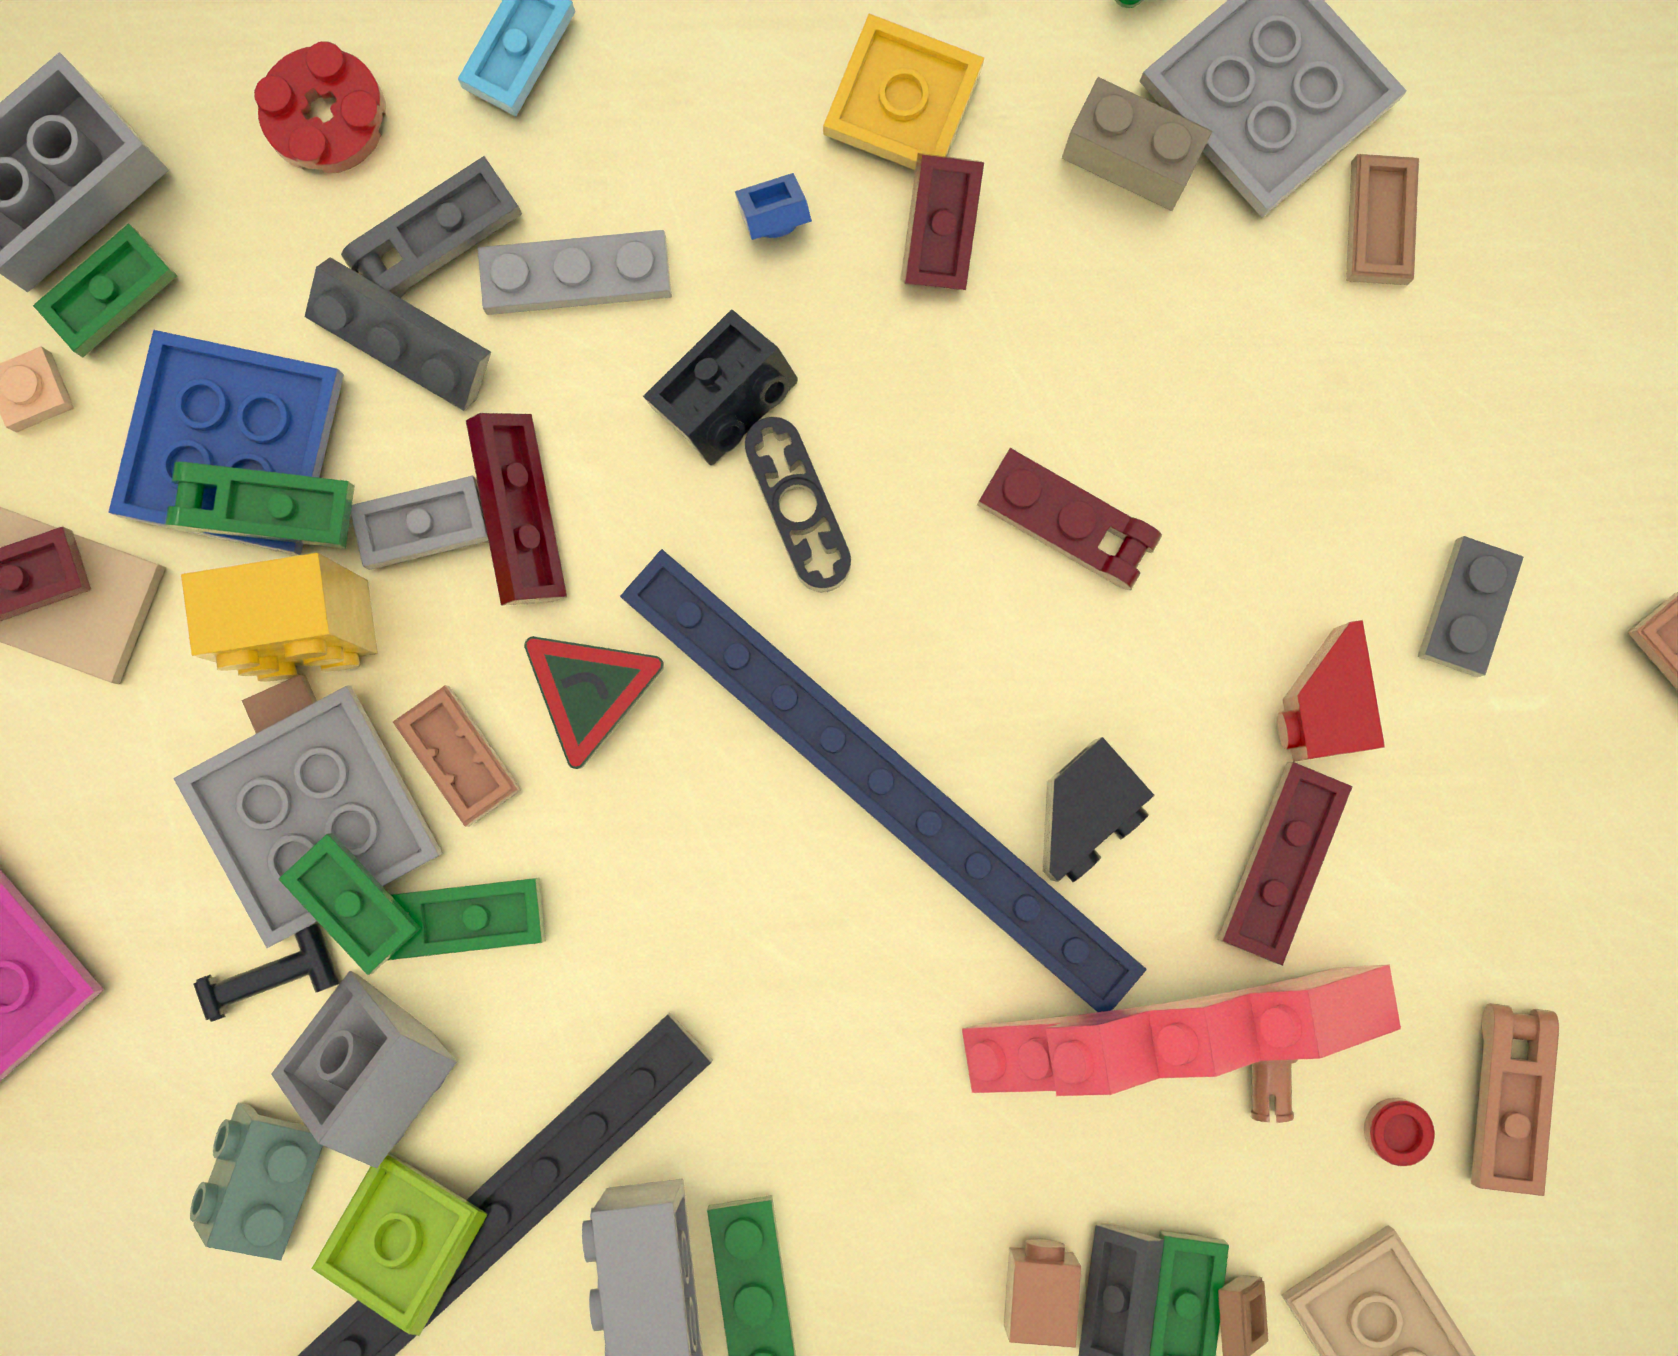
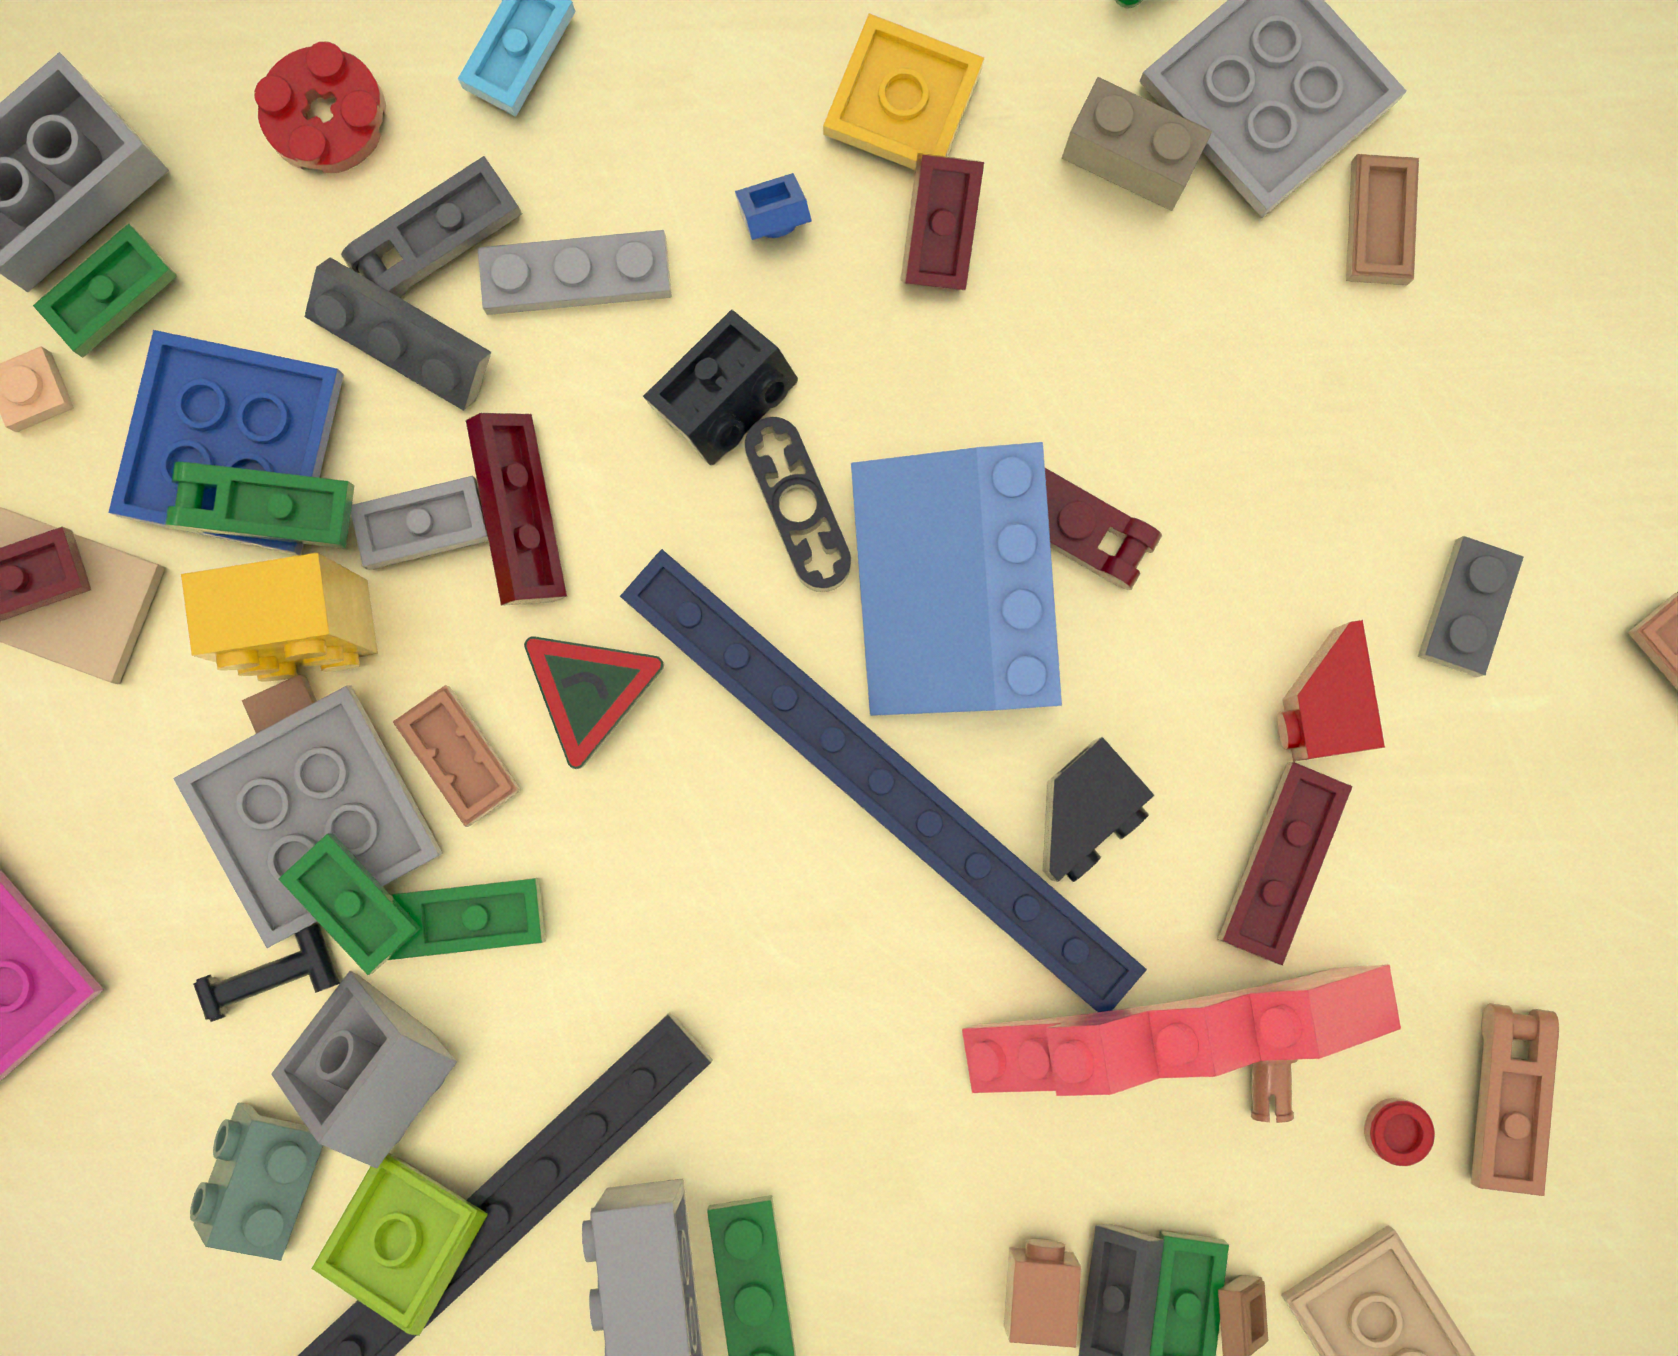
(957, 581): none -> medium blue slope

